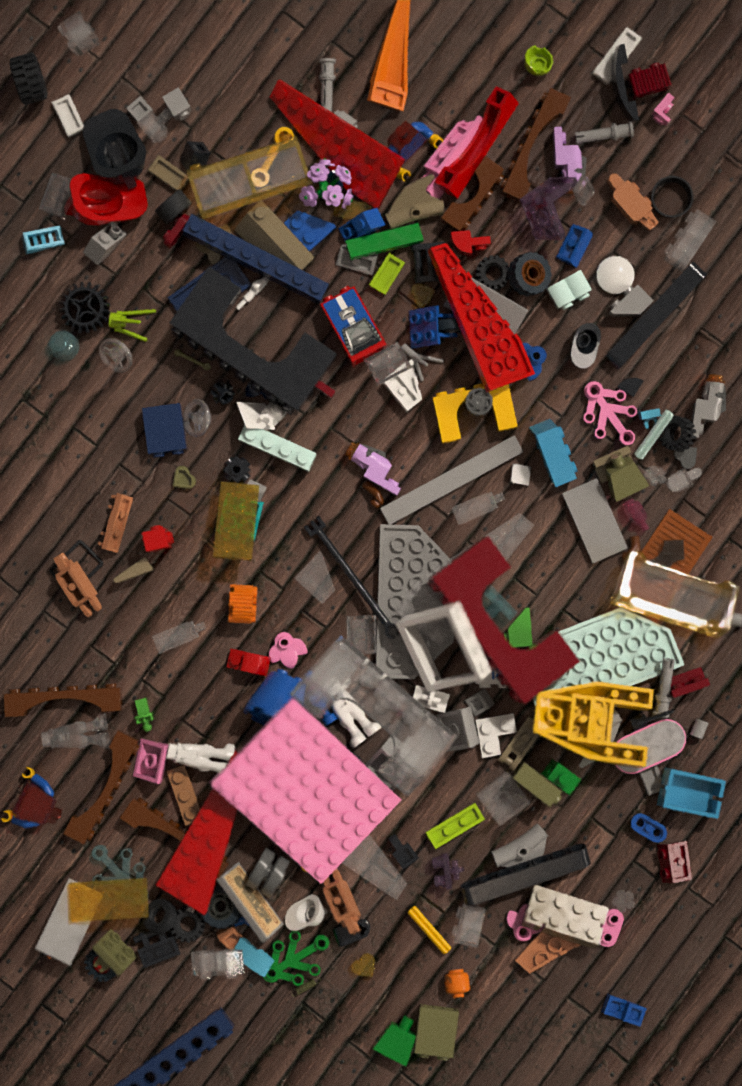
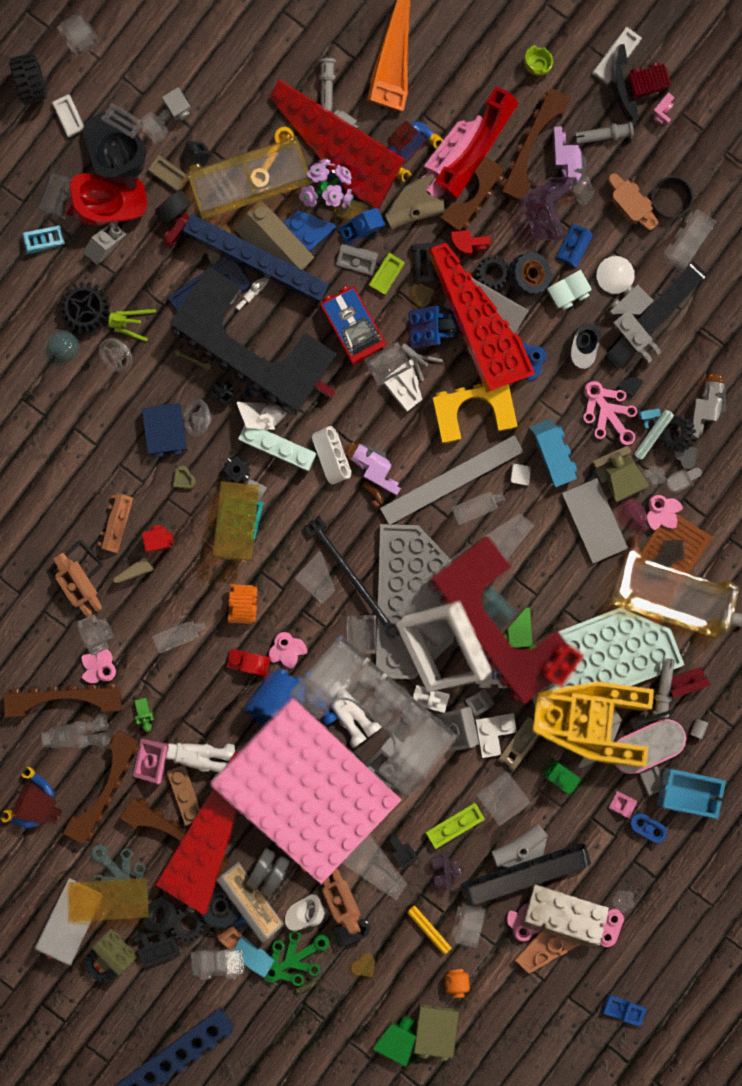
(95, 634): none -> clear brick
(96, 664): none -> bright pink plate
(109, 113): none -> clear tile
(139, 108): light grey plate -> none
(331, 455): none -> white beam
(384, 241): green tile -> none
(478, 402): dark grey wheel -> none
(537, 784): olive brick -> none
(563, 665): none -> red brick
(623, 804): none -> bright pink slope
(636, 335): none -> light grey hinge
(665, 514): none -> bright pink plate
(674, 862): dark red bracket -> none

